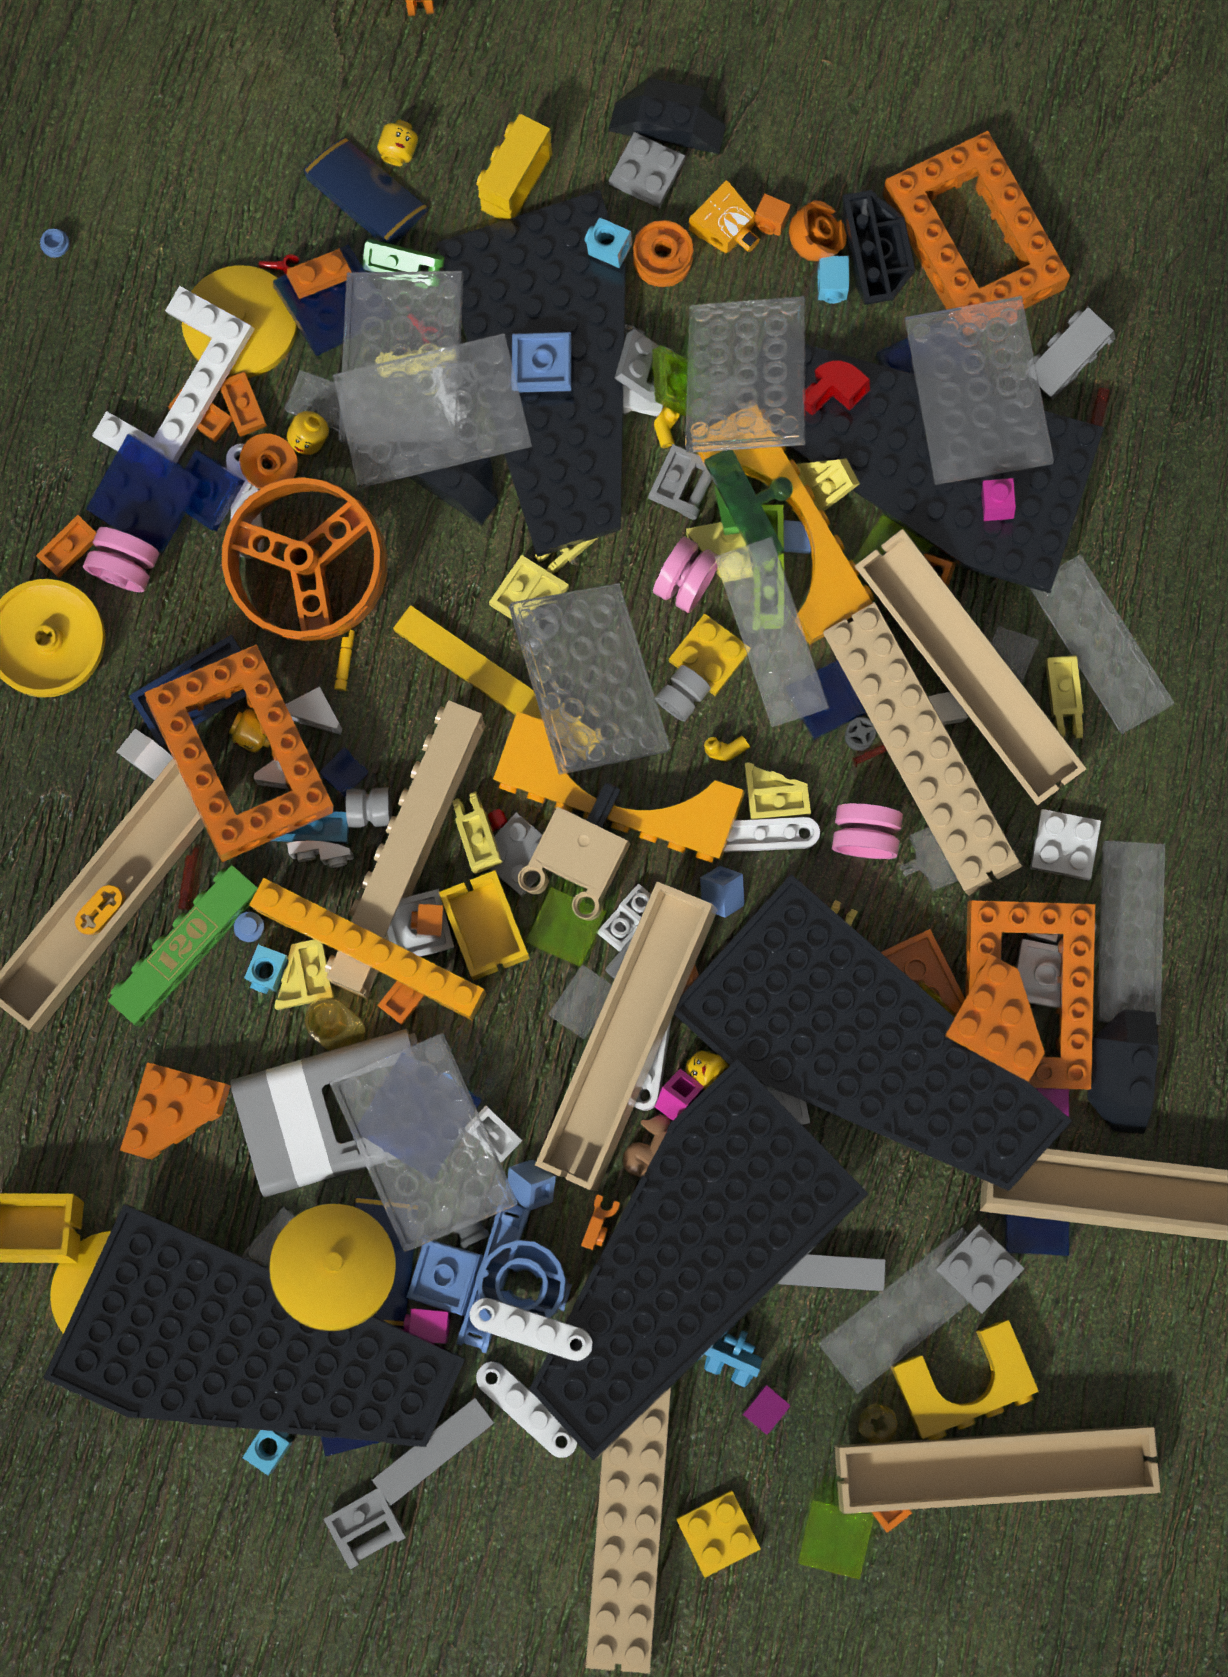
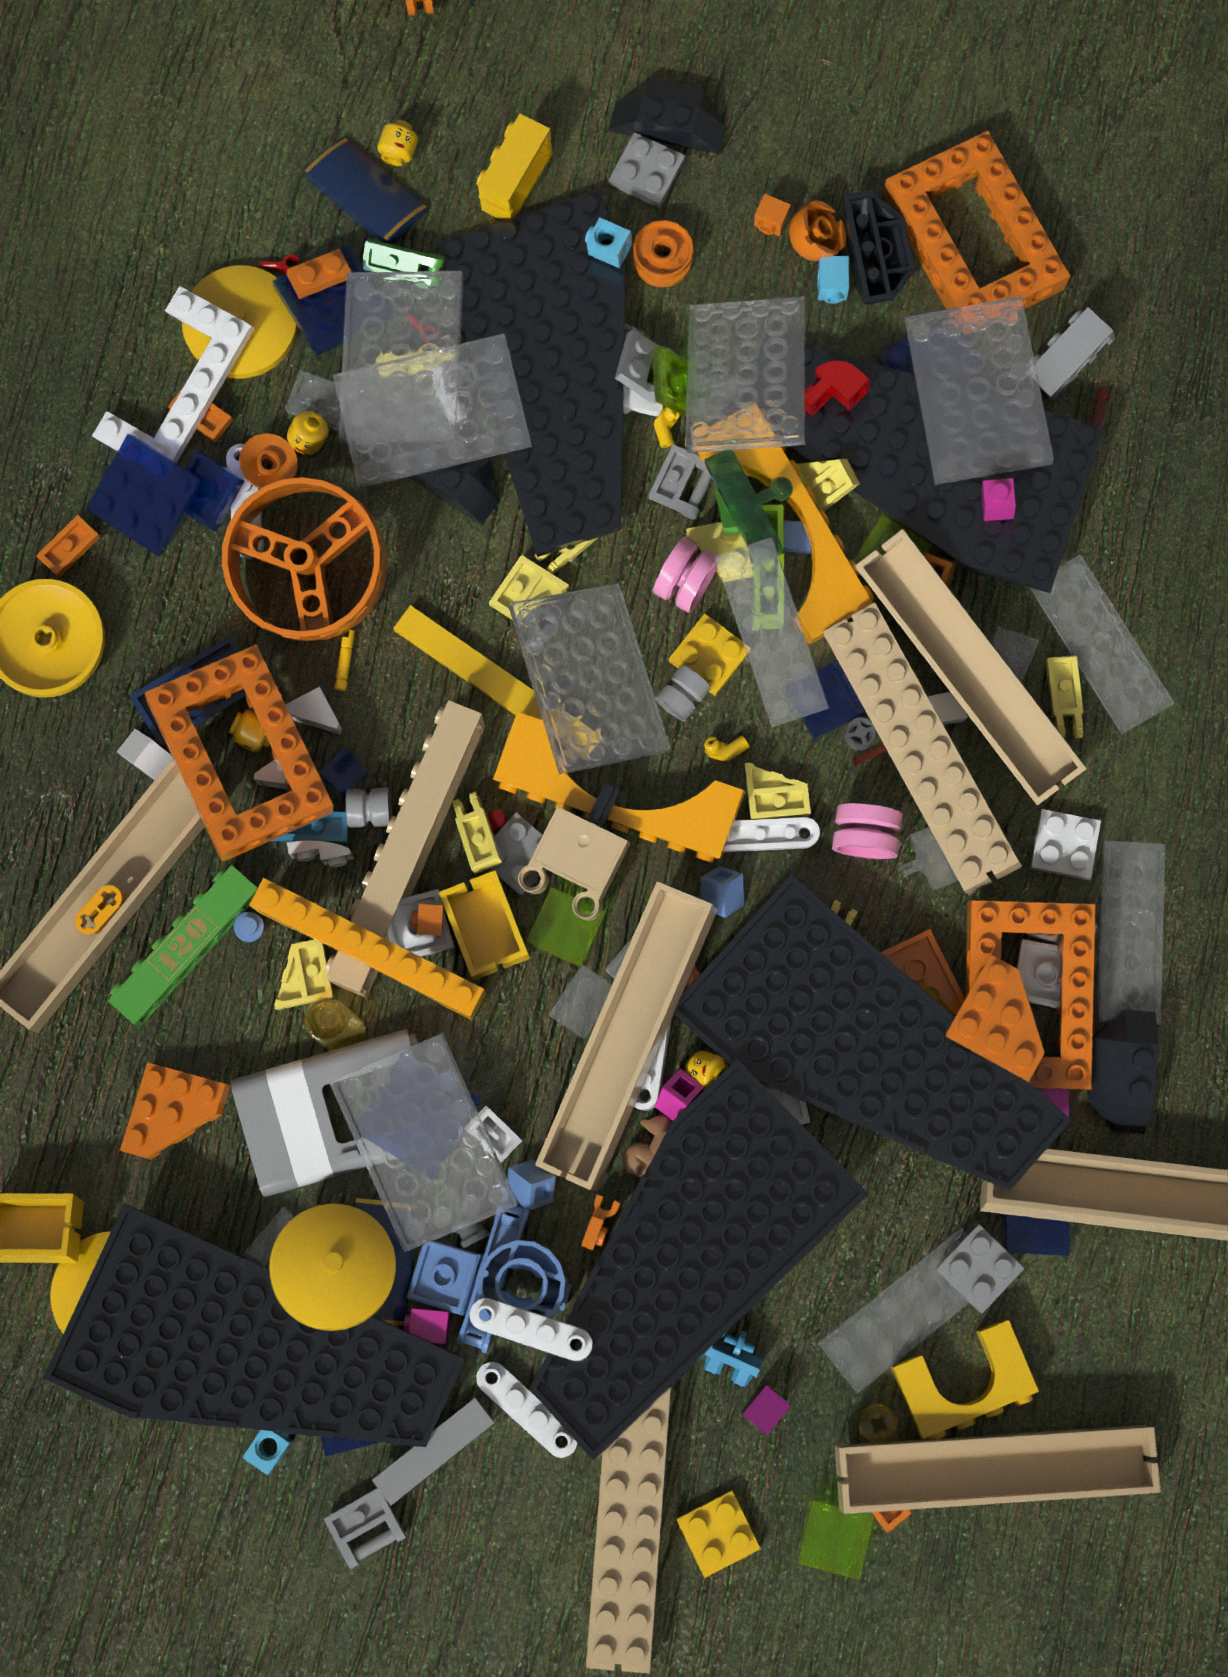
(54, 243): medium blue plate -> none
(121, 559): bright pink wheel -> none
(188, 880): clear red wheel -> none
(242, 404): orange plate -> none
(266, 956): medium azure brick -> none
(400, 1002): orange plate -> none
(542, 361): medium blue plate -> none
(625, 919): white slope -> none
(725, 220): light orange torso -> none
(838, 1273): light grey slope -> none

